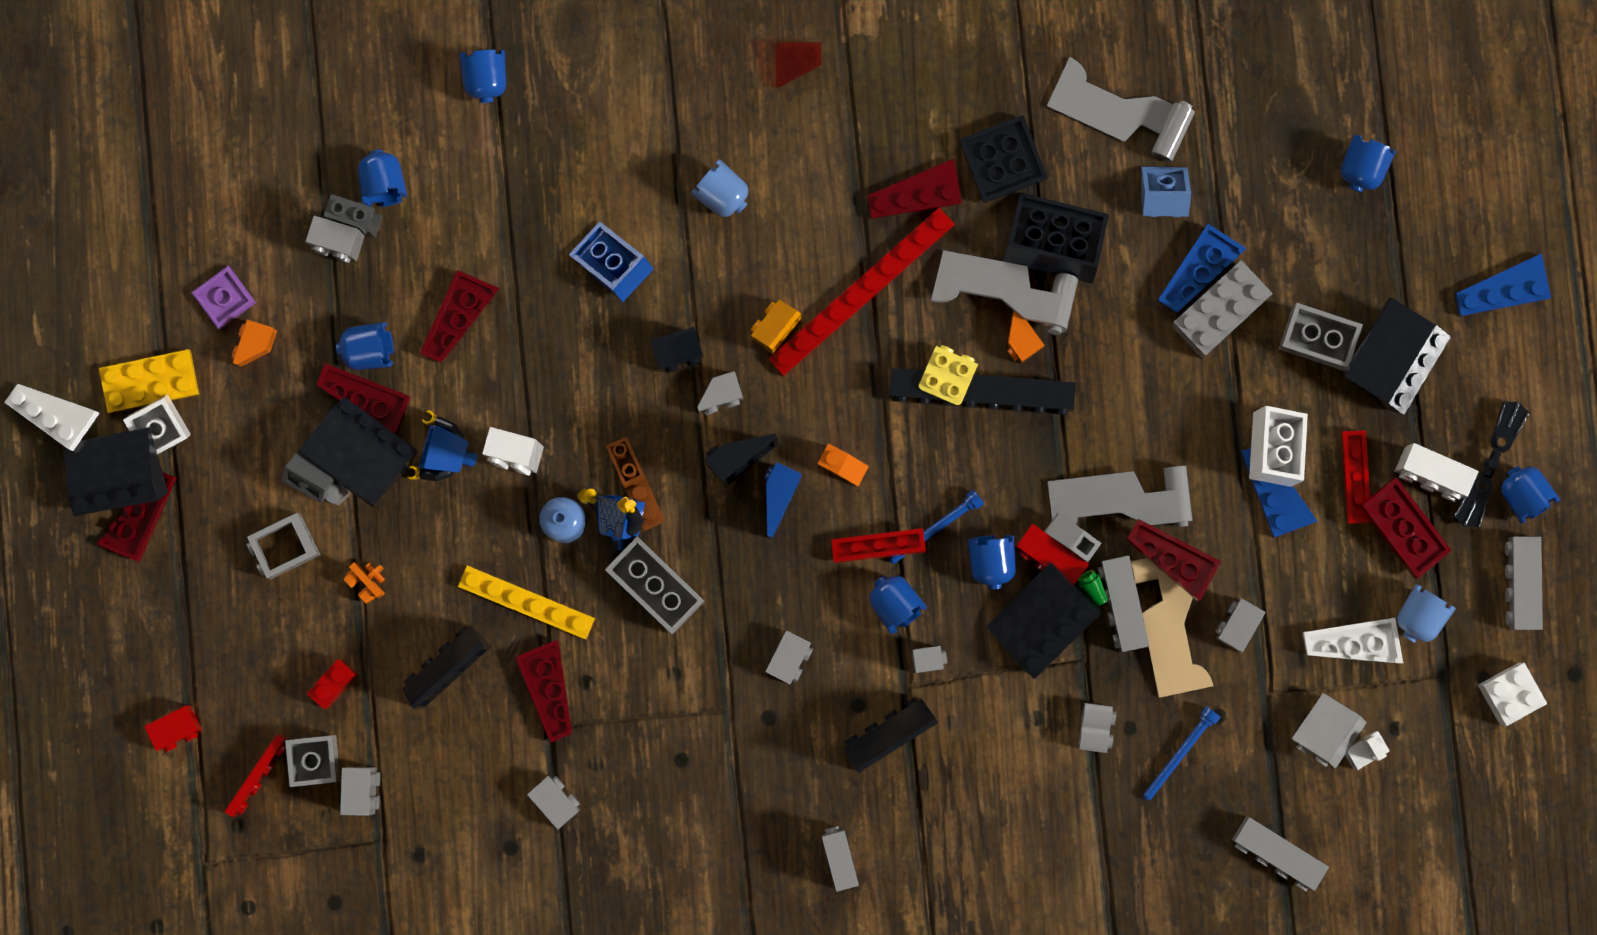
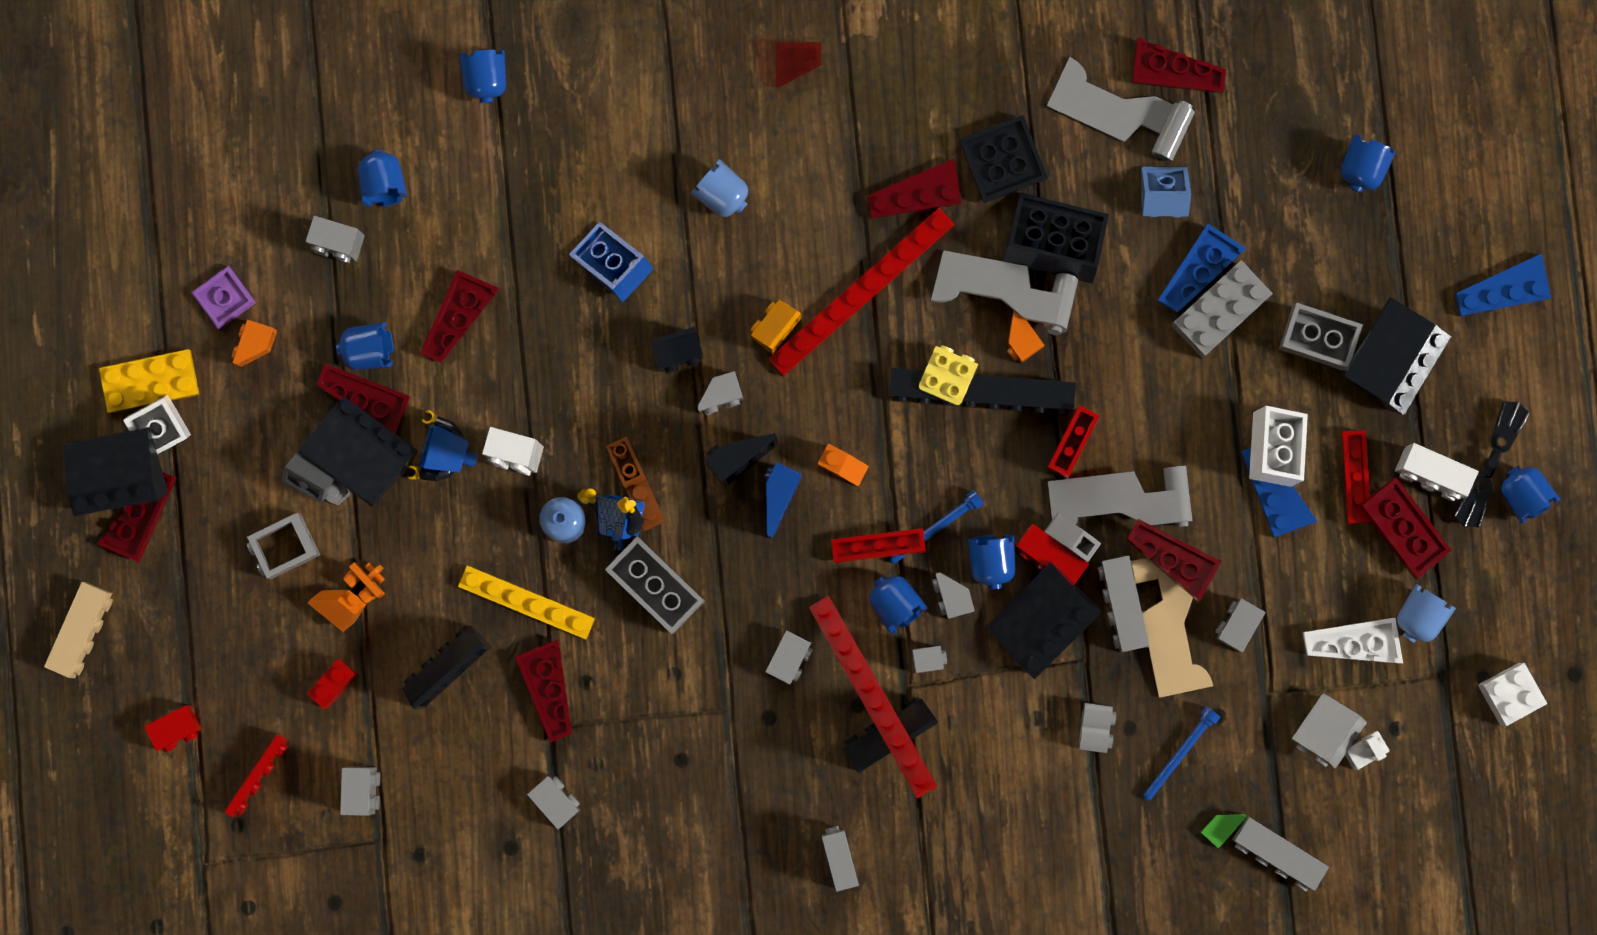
(53, 415): white wing -> none
(78, 630): none -> tan brick
(312, 761): light grey brick -> none
(338, 607): none -> orange slope
(353, 215): dark grey panel -> none
(873, 697): none -> red plate
(954, 596): none -> light grey slope
(1073, 442): none -> red brick
(1092, 587): green cone -> none
(1171, 69): none -> dark red wing
(1222, 827): none -> bright green tile
(1525, 583): light grey brick -> none

